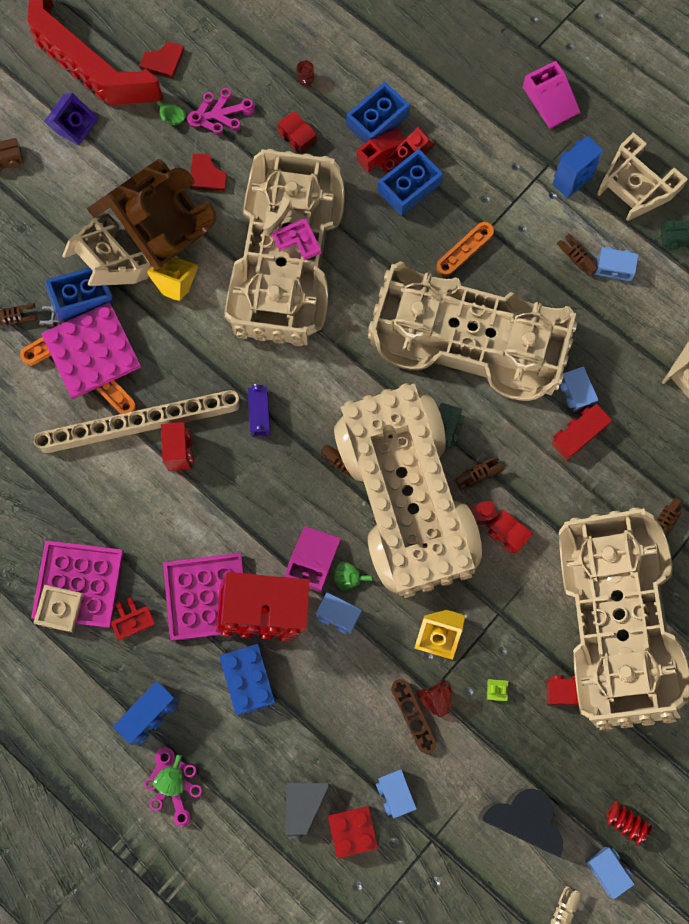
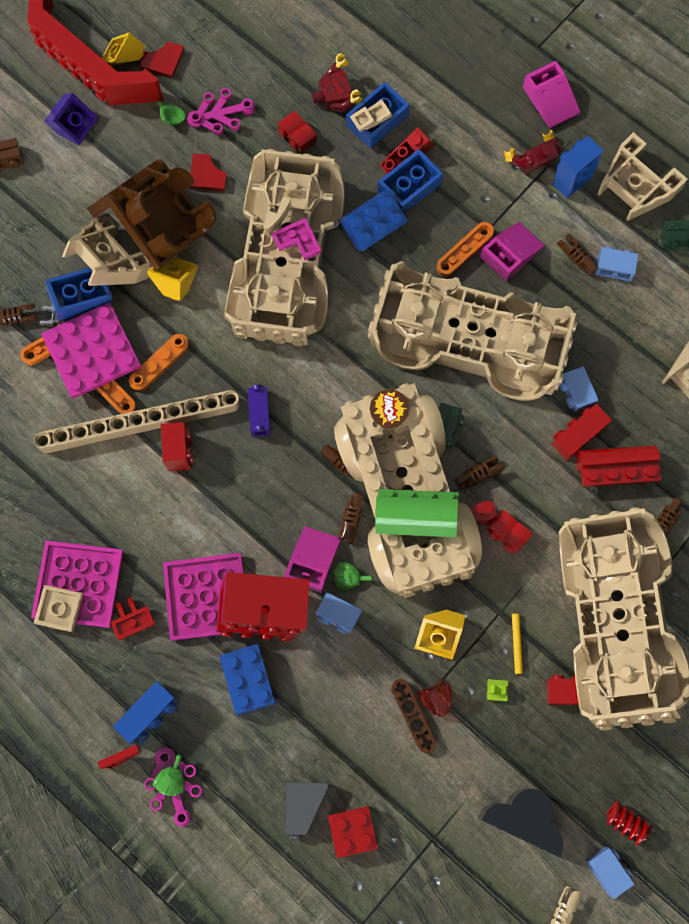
(119, 758): none -> red tile
(123, 50): none -> yellow slope
(159, 362): none -> orange plate
(305, 72): clear red wheel -> none
(336, 89): none -> dark red torso
(351, 518): none -> reddish brown hinge
(370, 117): none -> tan slope
(373, 220): none -> blue brick
(378, 149): red slope -> none
(389, 408): none -> tile
(396, 794): medium blue brick -> none
(416, 513): none -> bright green brick
(511, 250): none -> dark pink slope
(517, 644): none -> yellow bar
(537, 156): none -> dark red torso
(618, 466): none -> red brick

